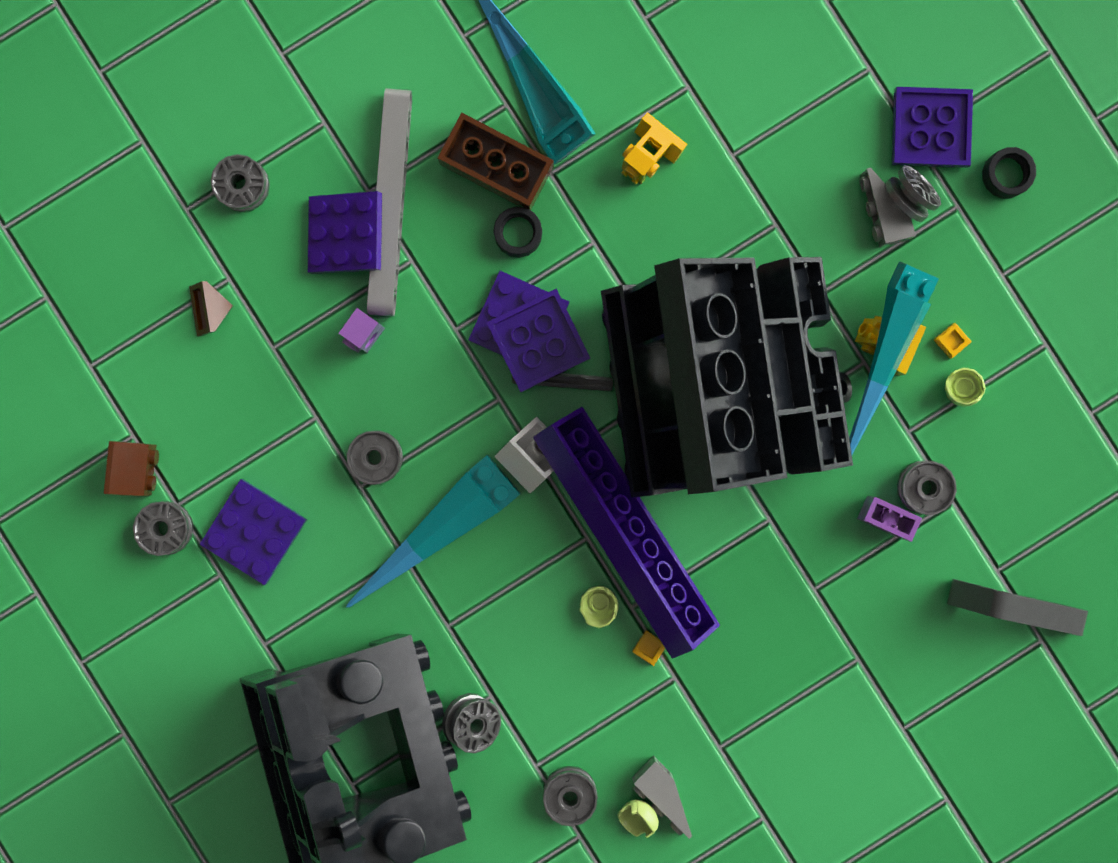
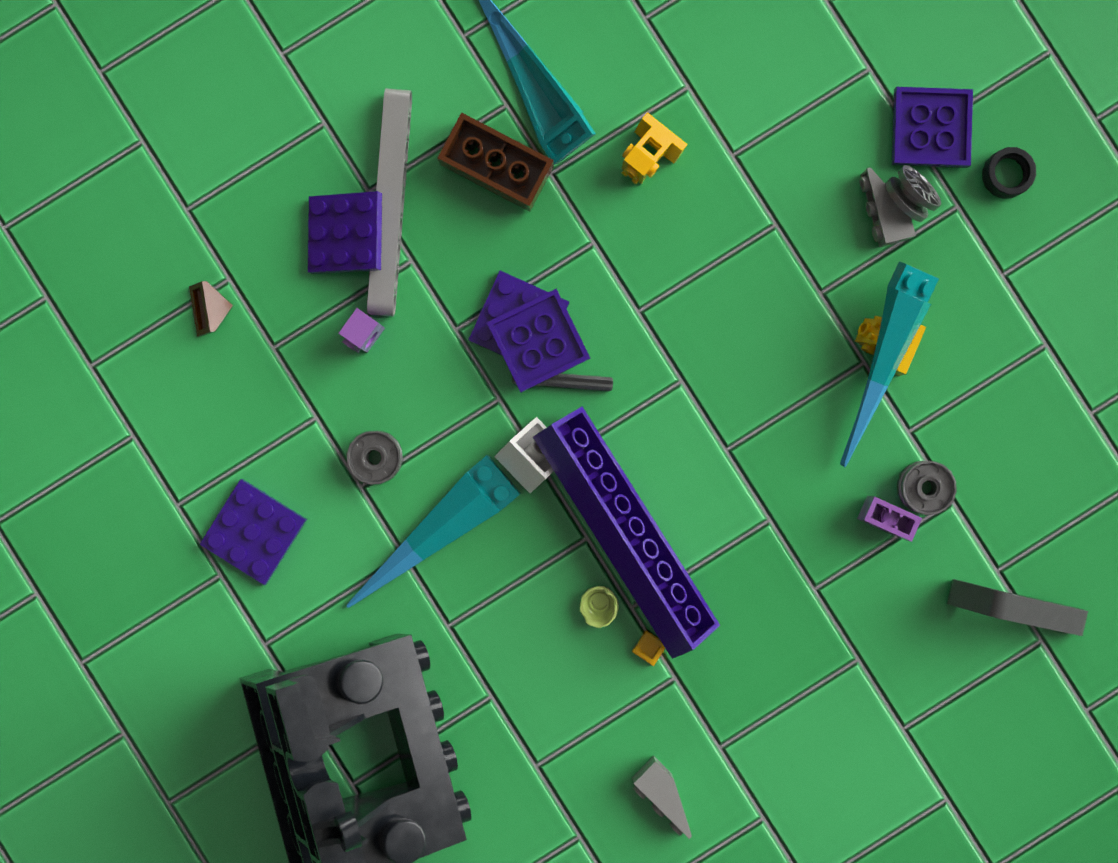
(130, 468): reddish brown slope -> none
(147, 528): flat silver wheel -> none
(225, 178): flat silver wheel -> none
(475, 710): flat silver wheel -> none
(524, 213): black tyre -> none
(574, 811): flat silver wheel -> none
(638, 818): yellowish green hair -> none
(723, 375): black piece -> none
(952, 340): yellow tile -> none
(965, 387): yellowish green hair -> none

